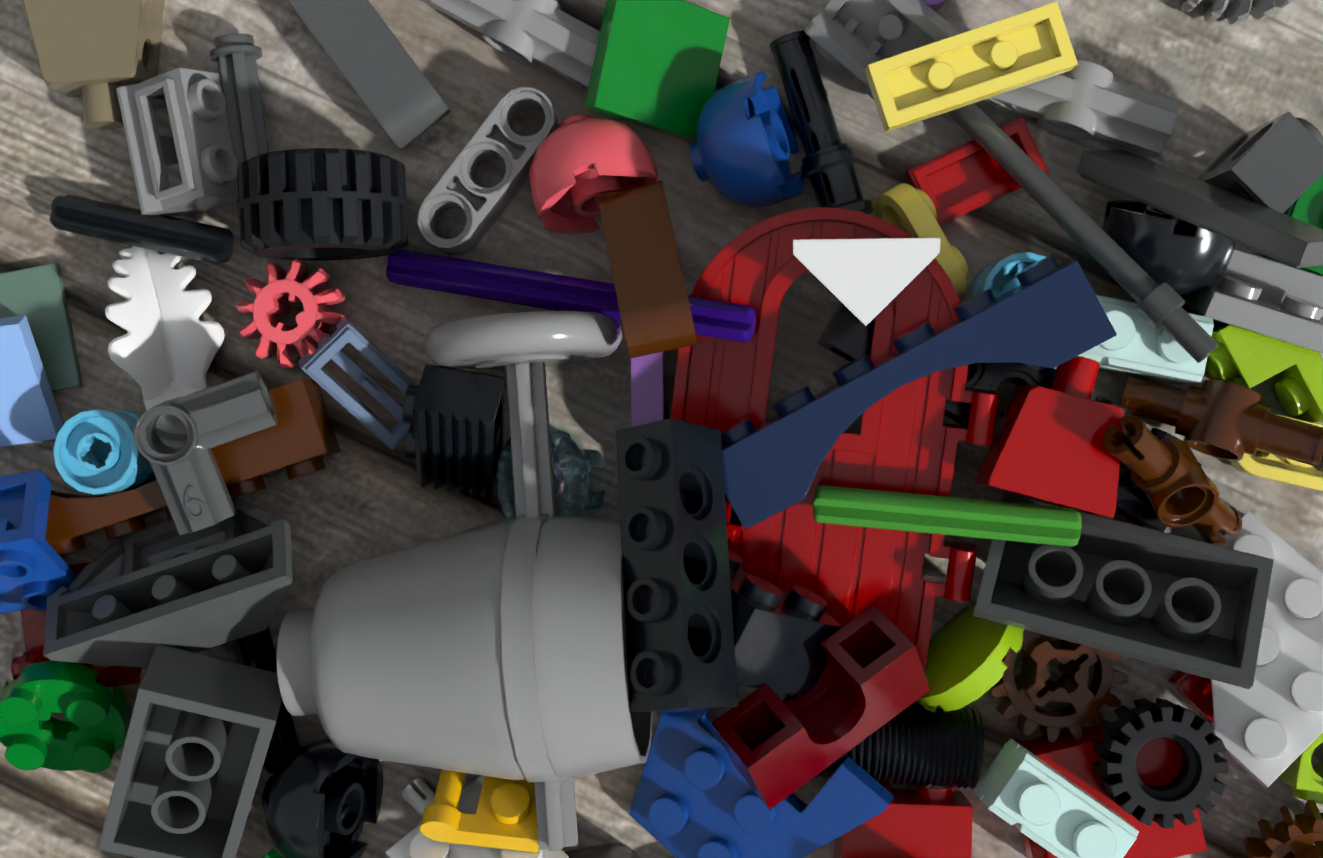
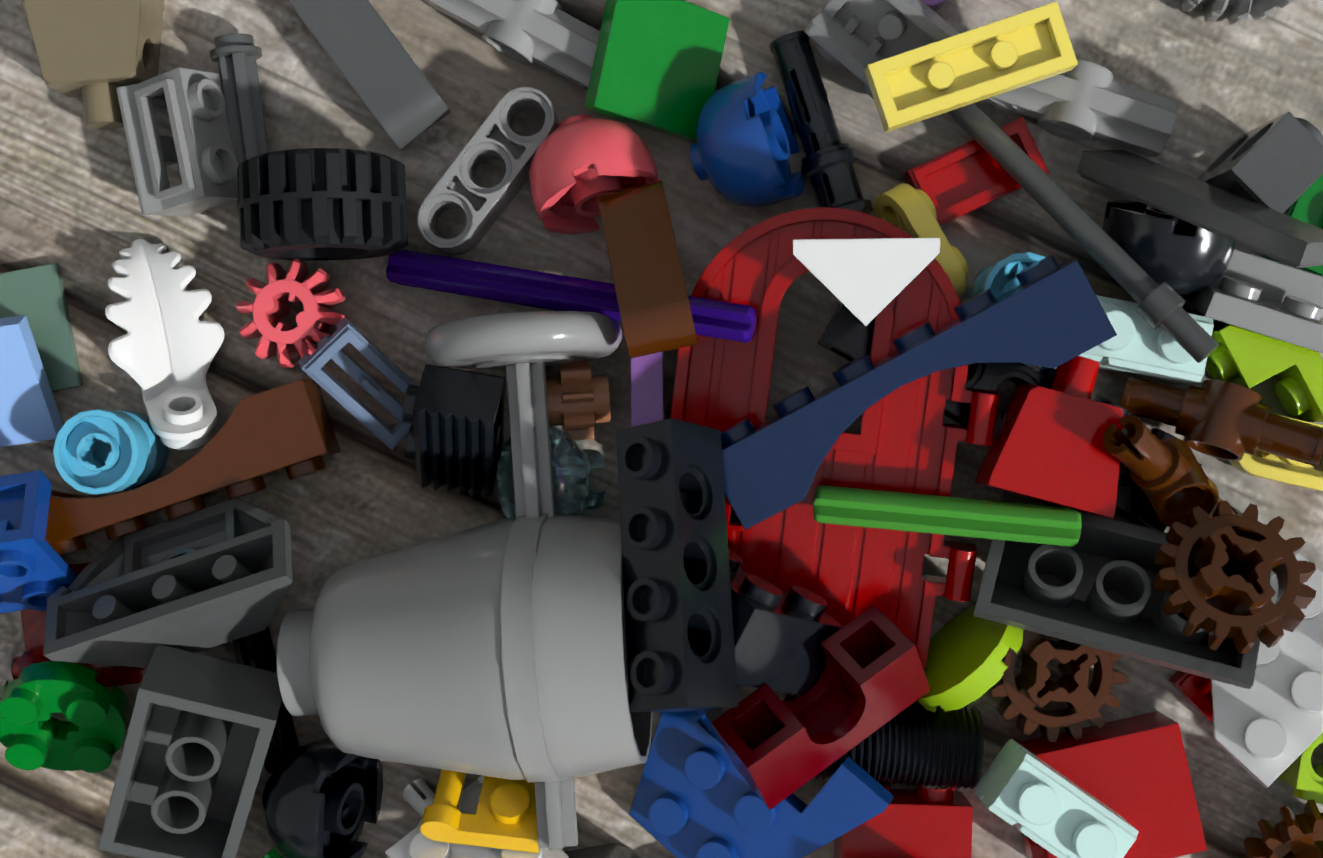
(145, 231): black axle -> none
(191, 473): dark grey piece -> none
(578, 400): none -> nougat gear
(1194, 780): black tyre -> none
(1232, 583): none -> reddish brown gear

